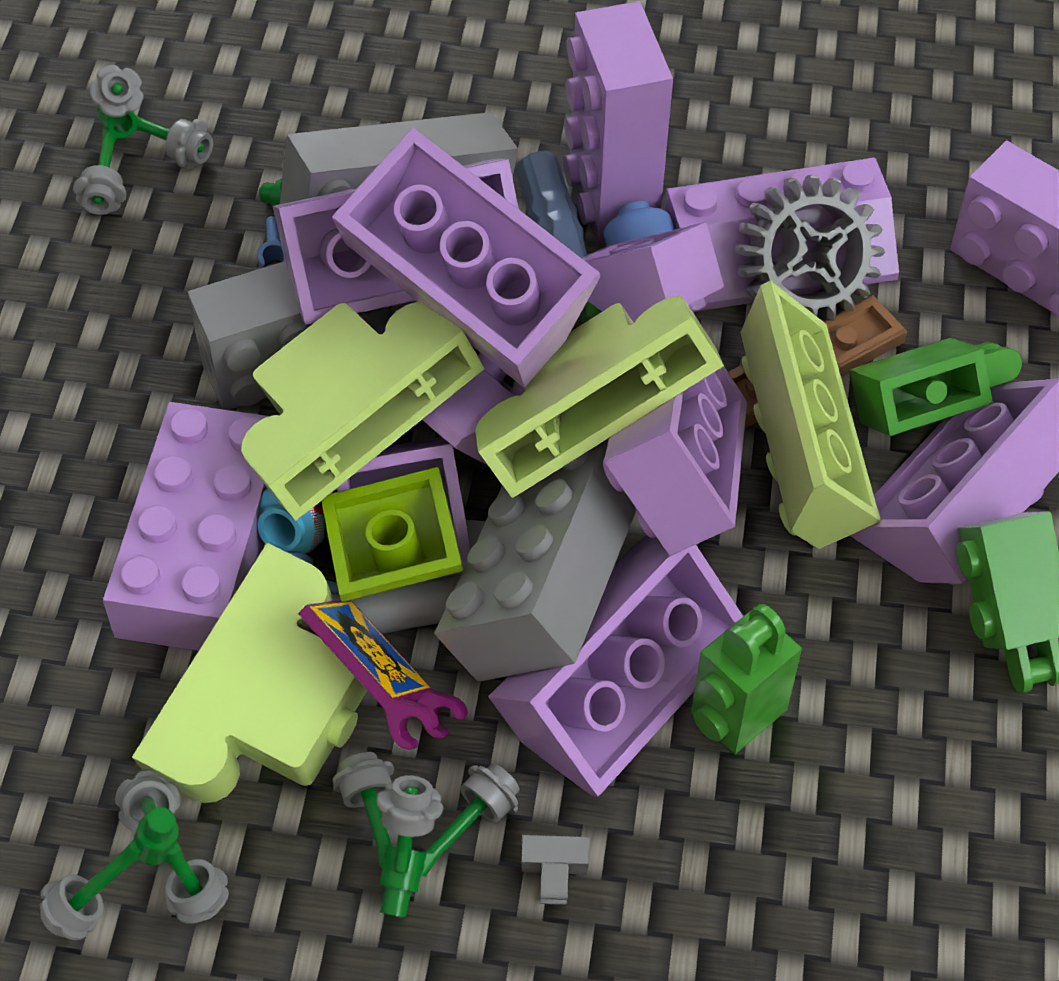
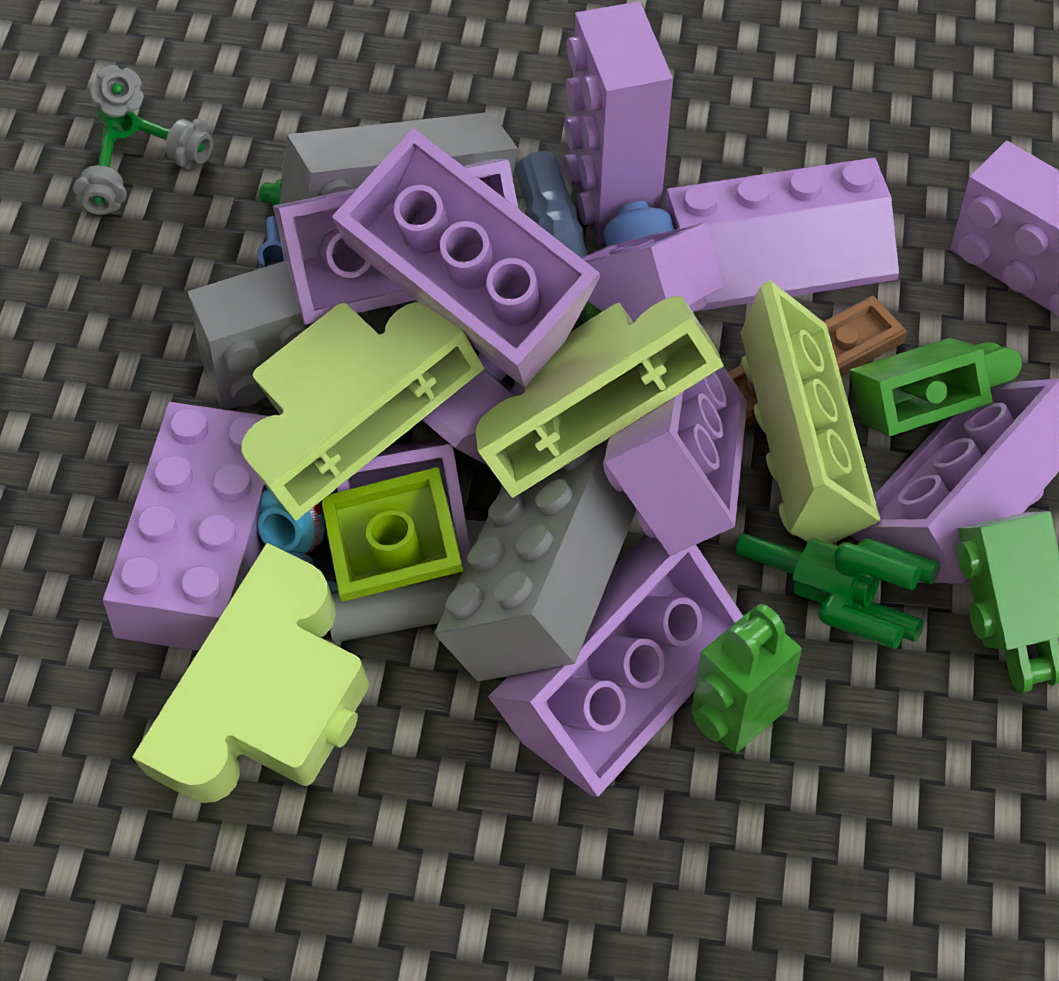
(146, 807): light grey plant -> none
(381, 670): flag -> none
(410, 811): light grey plant -> none
(555, 859): light grey tile -> none
(847, 228): light grey gear -> none
(847, 582): none -> green plant

